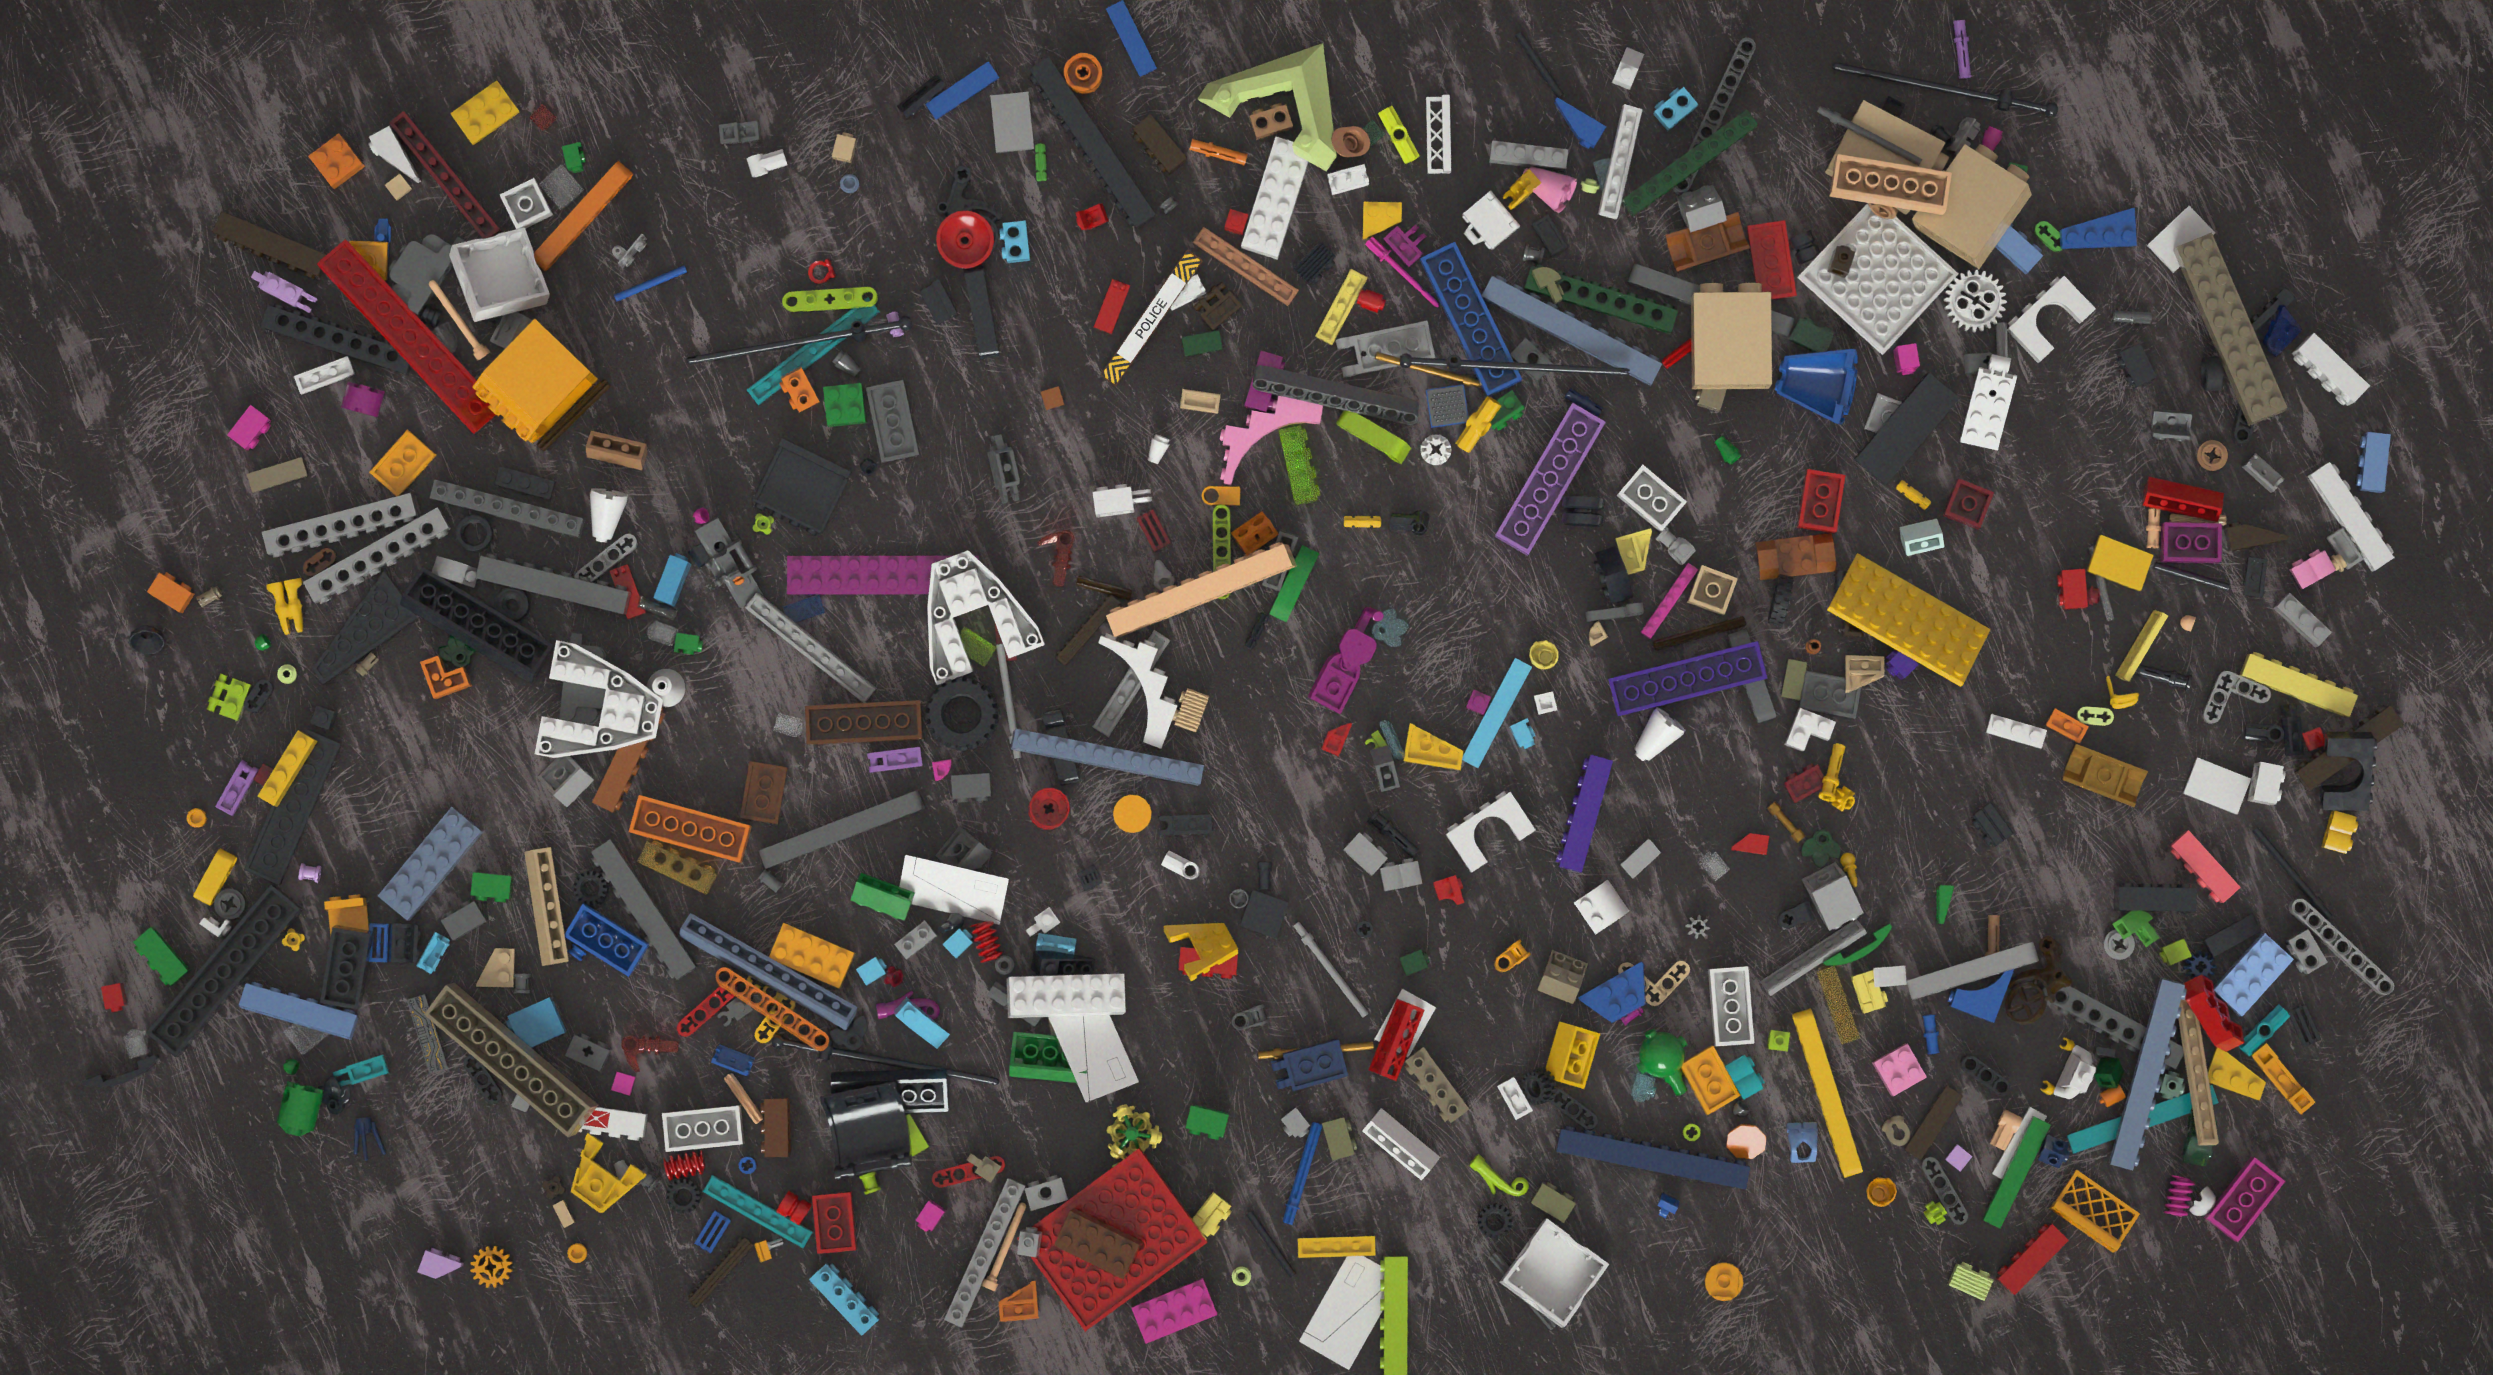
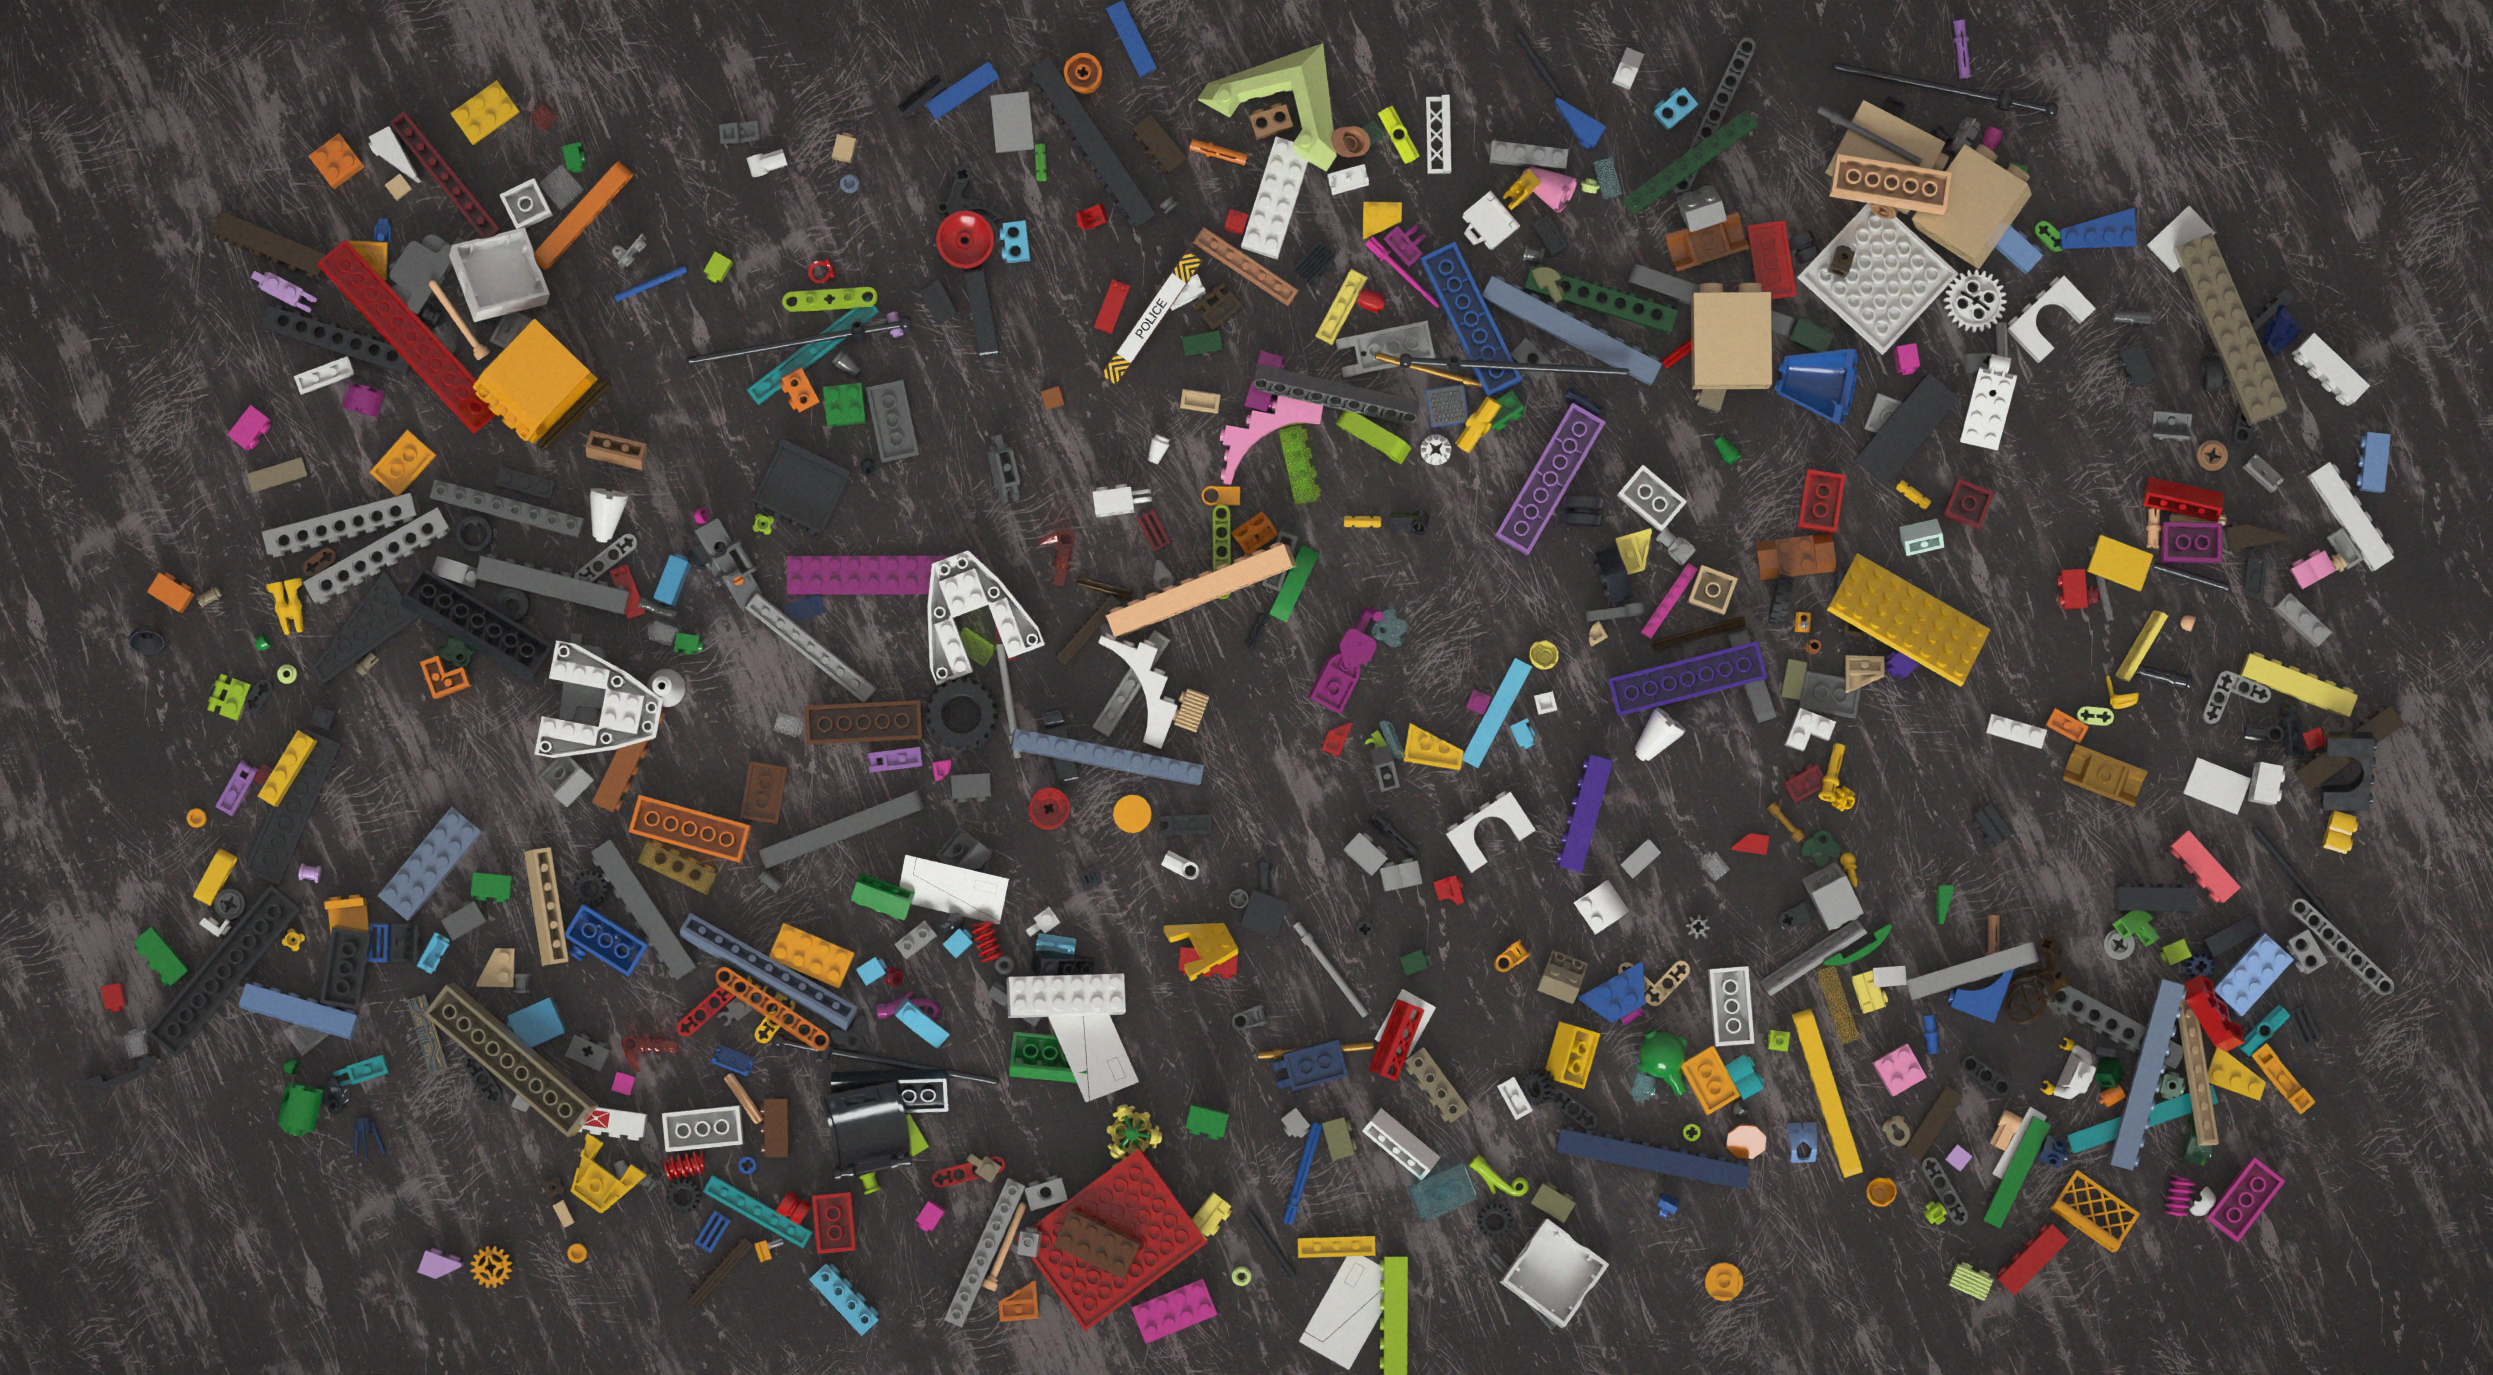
(717, 267): none -> lime brick
(1442, 1192): none -> clear light blue slope
(1620, 161): white plate -> none
(1805, 625): none -> light orange piece

